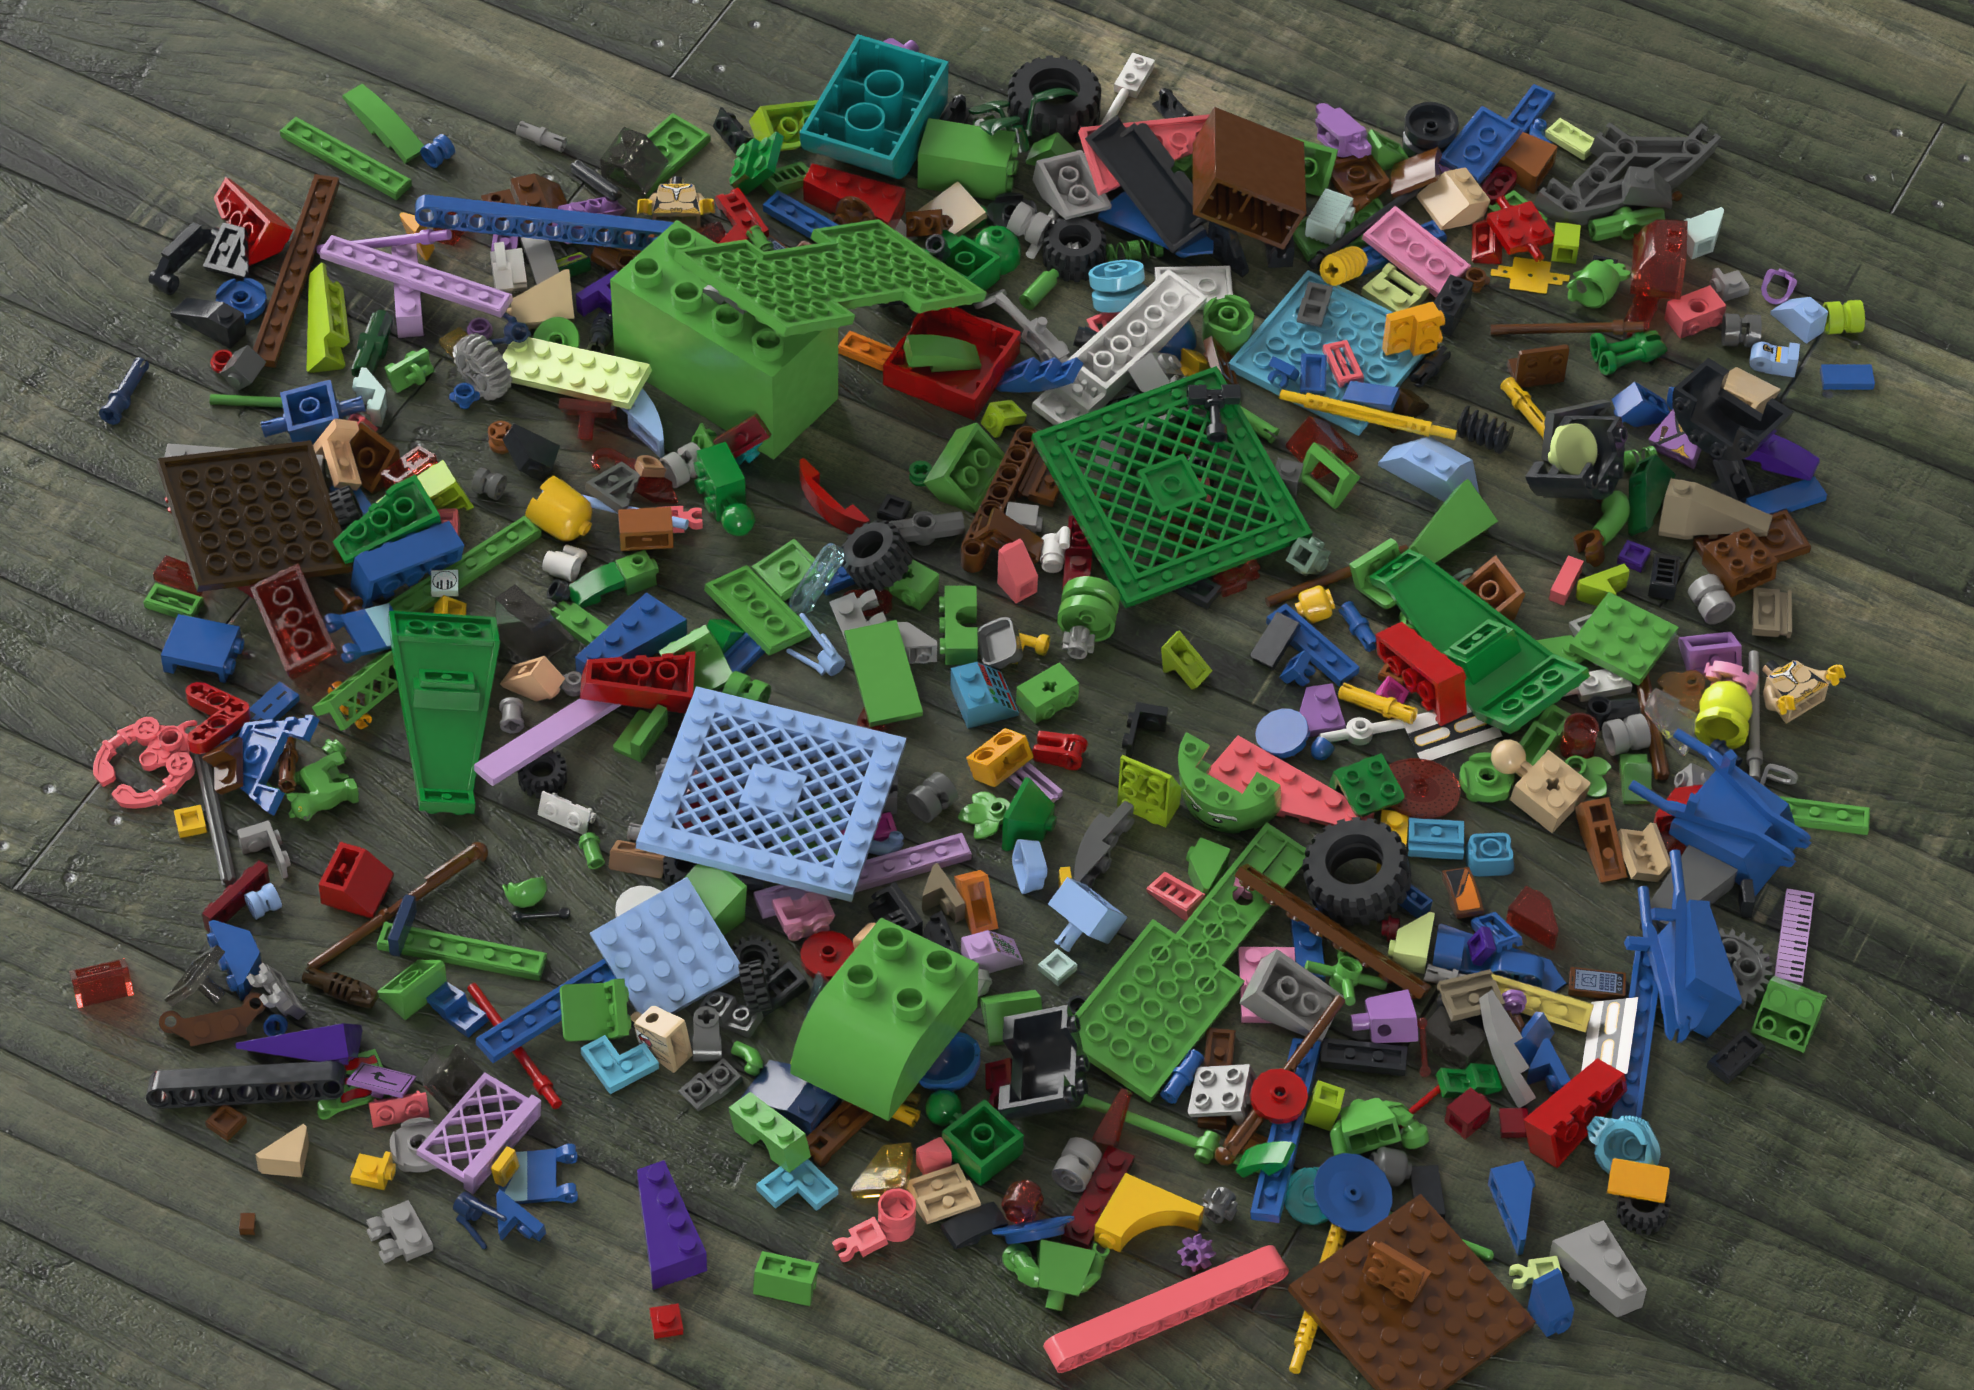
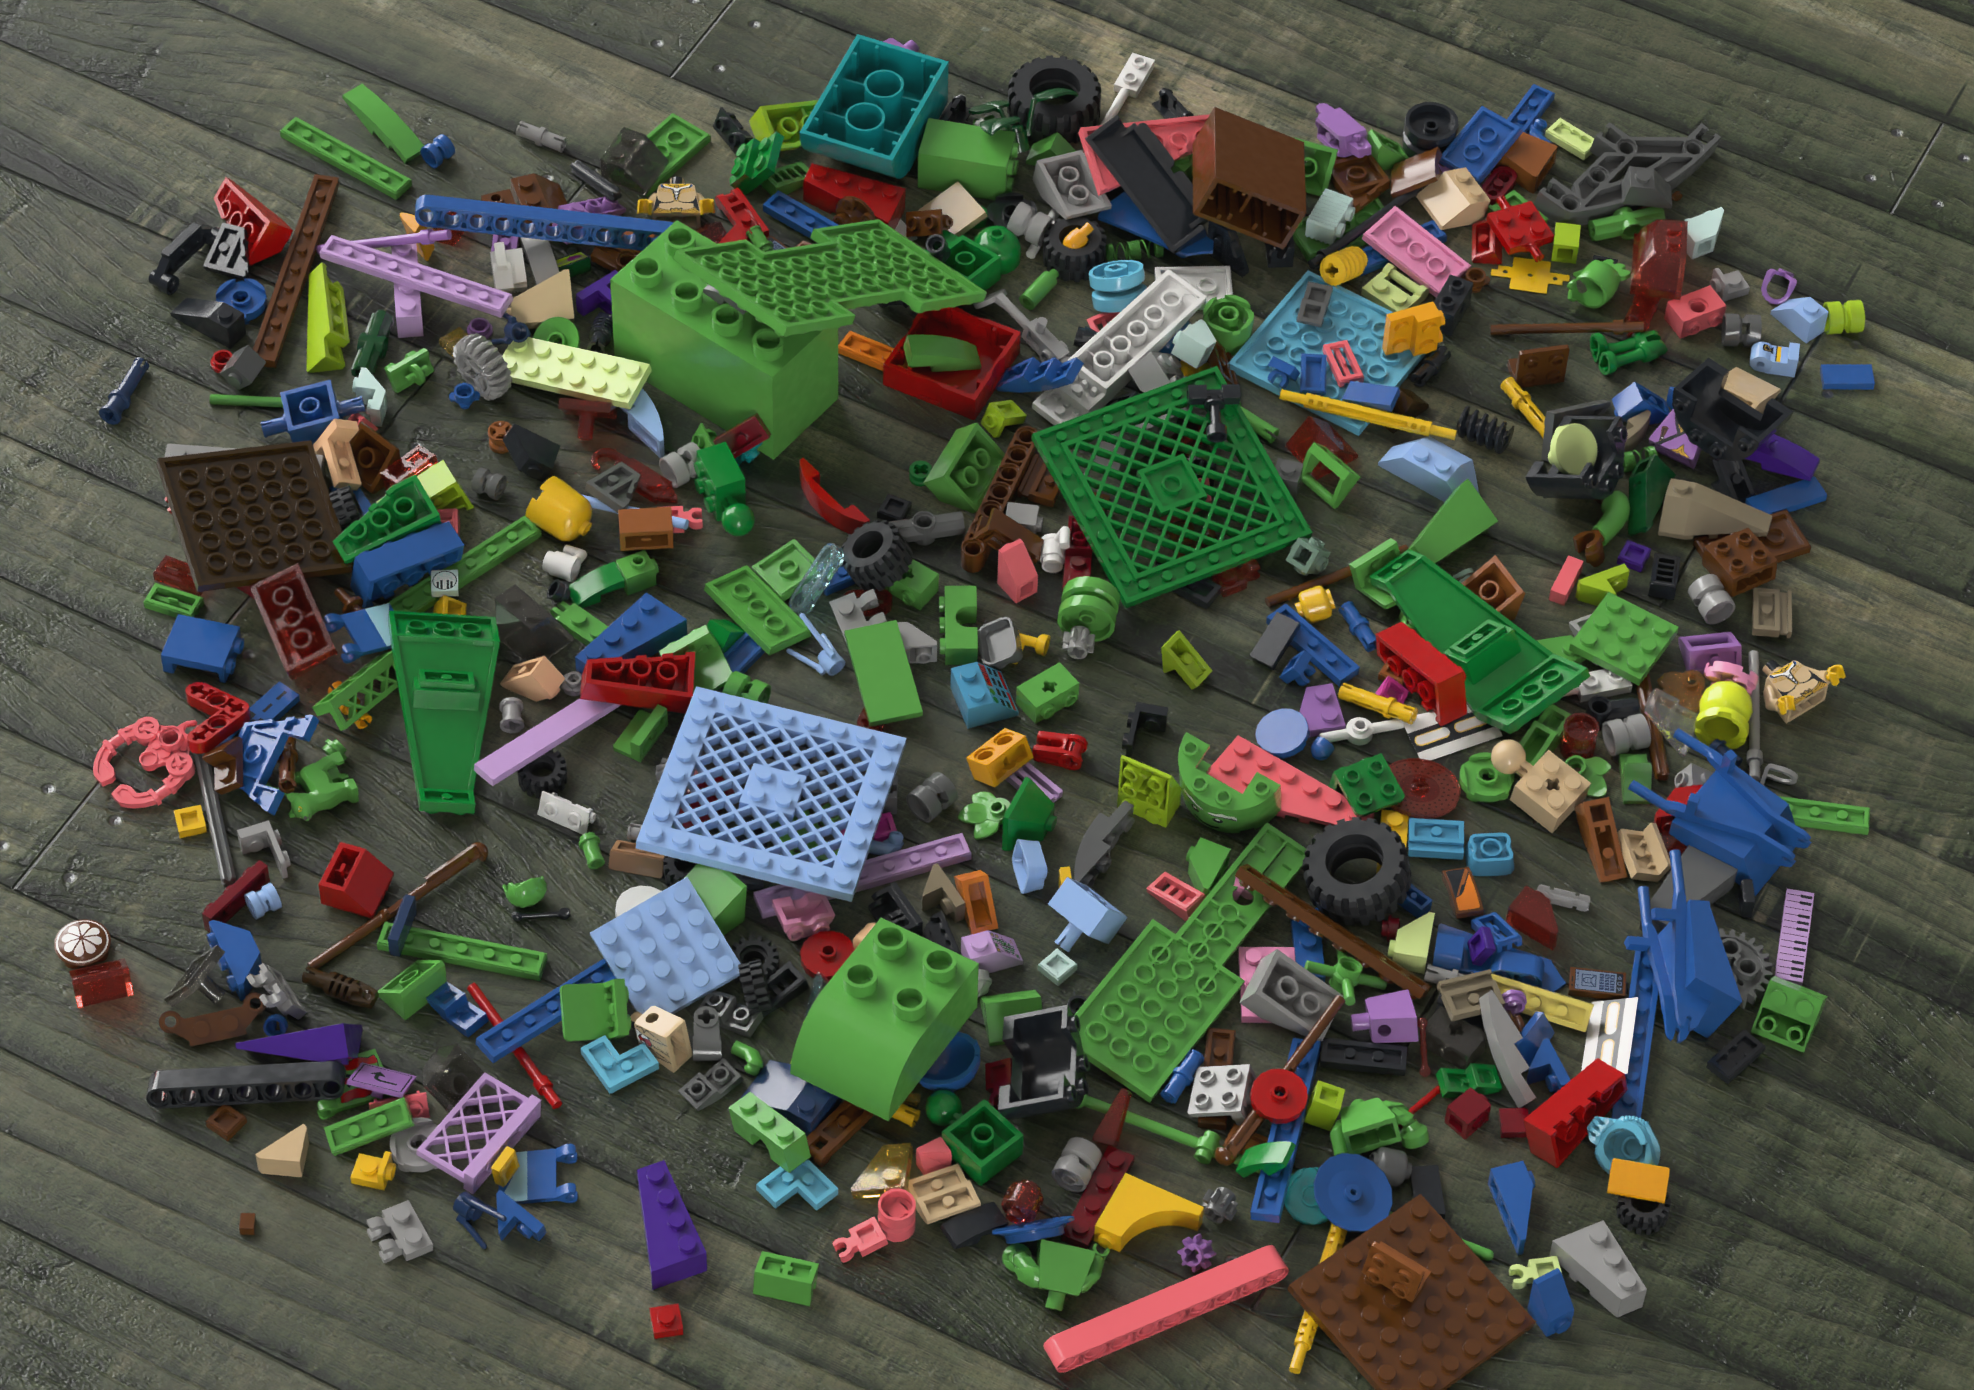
(82, 943): none -> dish
(369, 1126): none -> bright green tile
(649, 467): medium nougat tile -> none
(1078, 238): none -> light orange cylinder
(1194, 344): none -> light aqua slope
(1565, 898): none -> light grey axle
(1637, 429): none -> dark tan slope

